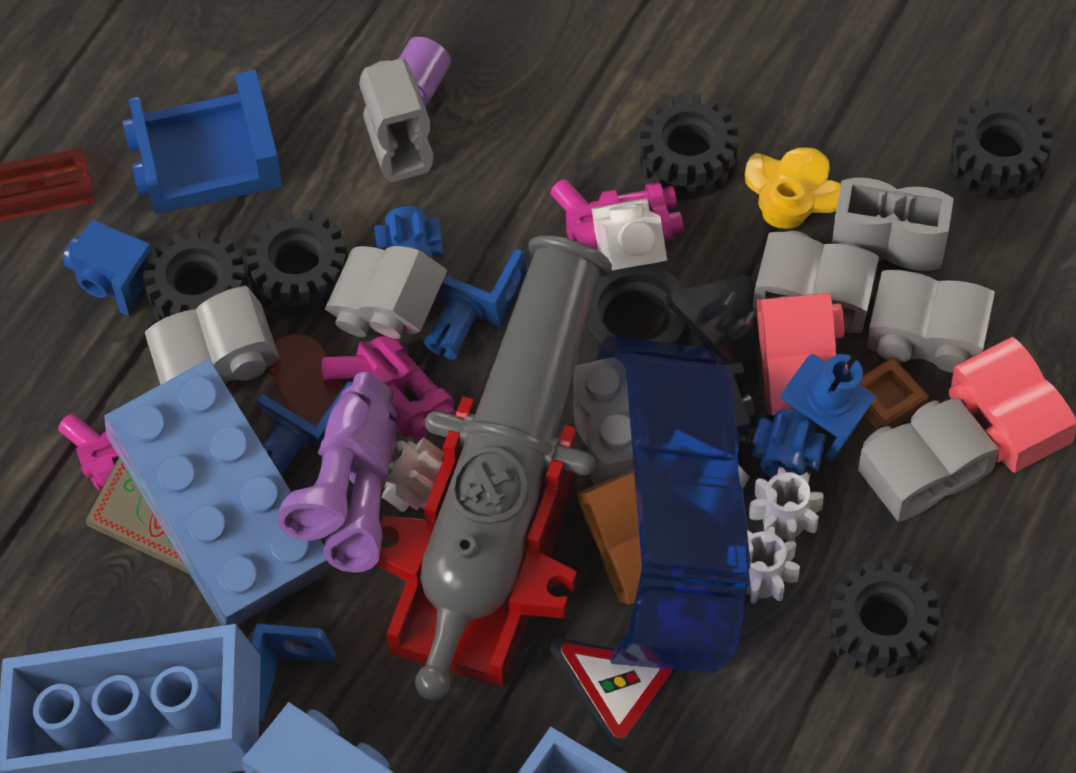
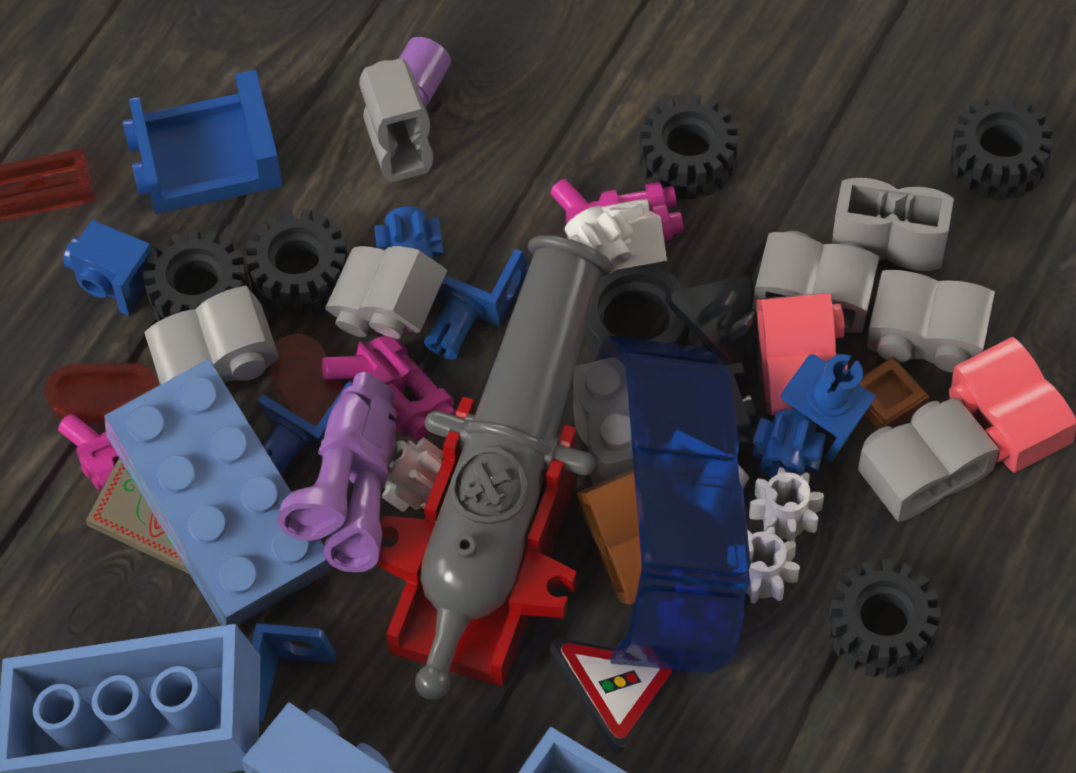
(96, 389): none -> clear red tile
(604, 233): none -> white gear
(792, 187): yellow plate -> none

